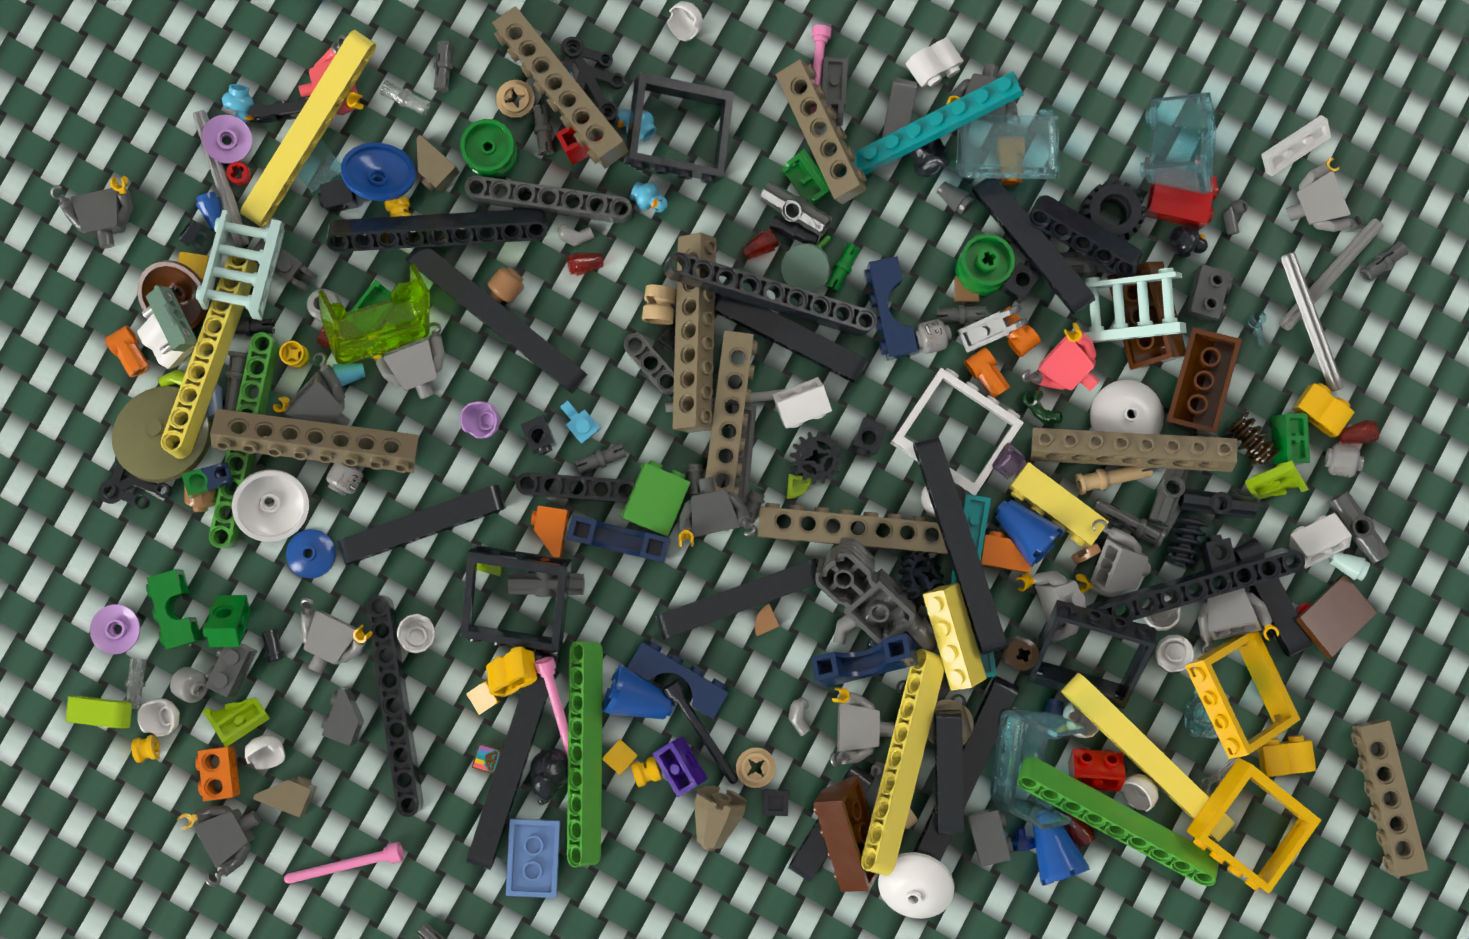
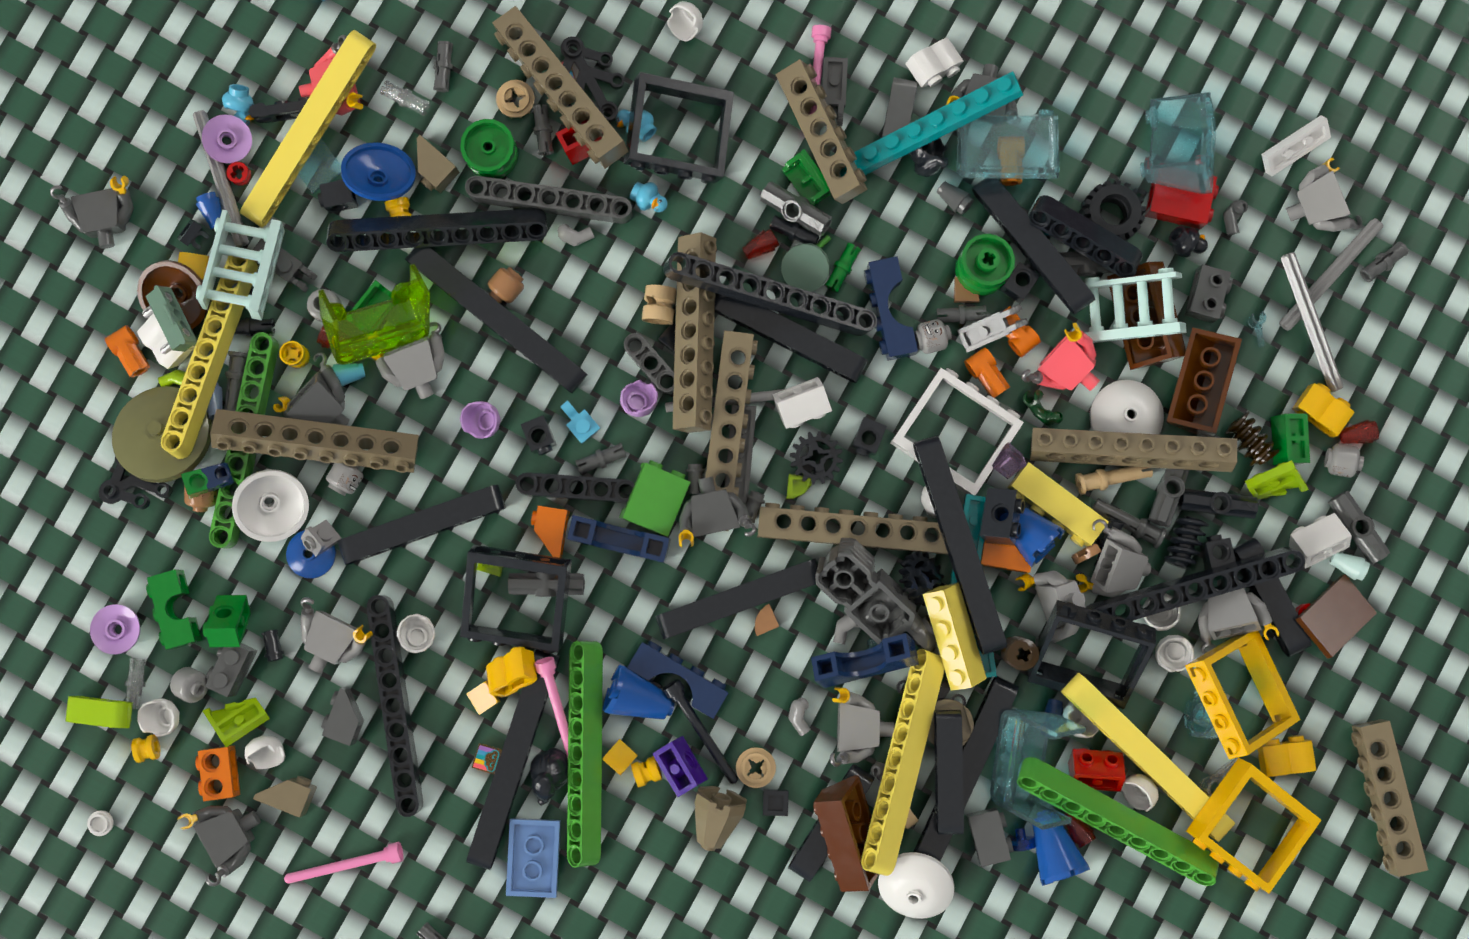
(100, 823): none -> white plate
(320, 538): none -> light grey bracket
(583, 263): clear red cone -> none
(639, 398): none -> lavender hair
(997, 503): none -> black brick

